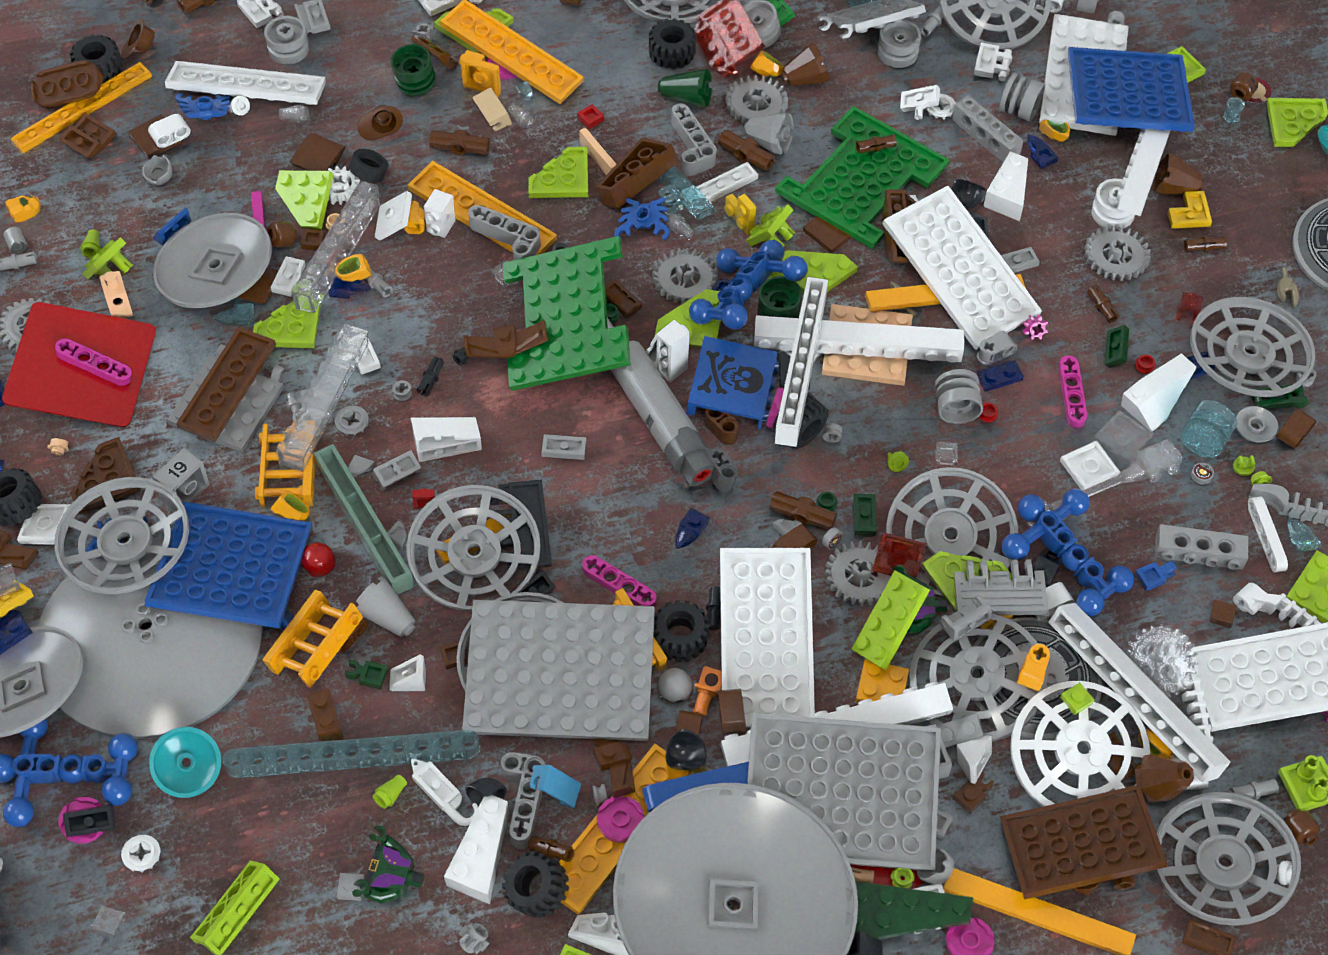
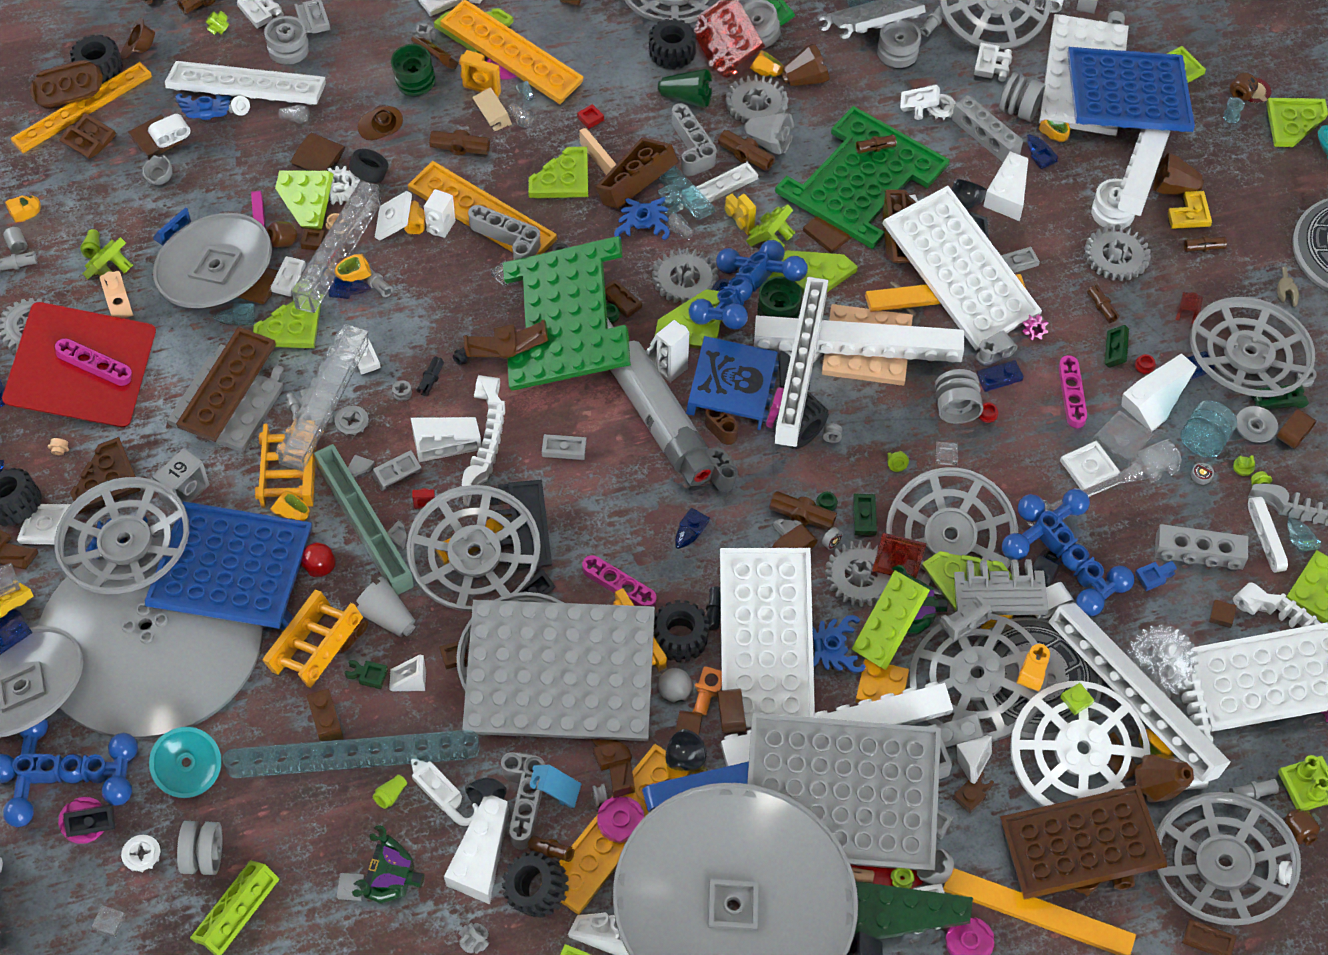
(199, 848): none -> light grey wheel
(217, 22): none -> lime gear
(482, 465): none -> white piece
(831, 648): none -> blue animal

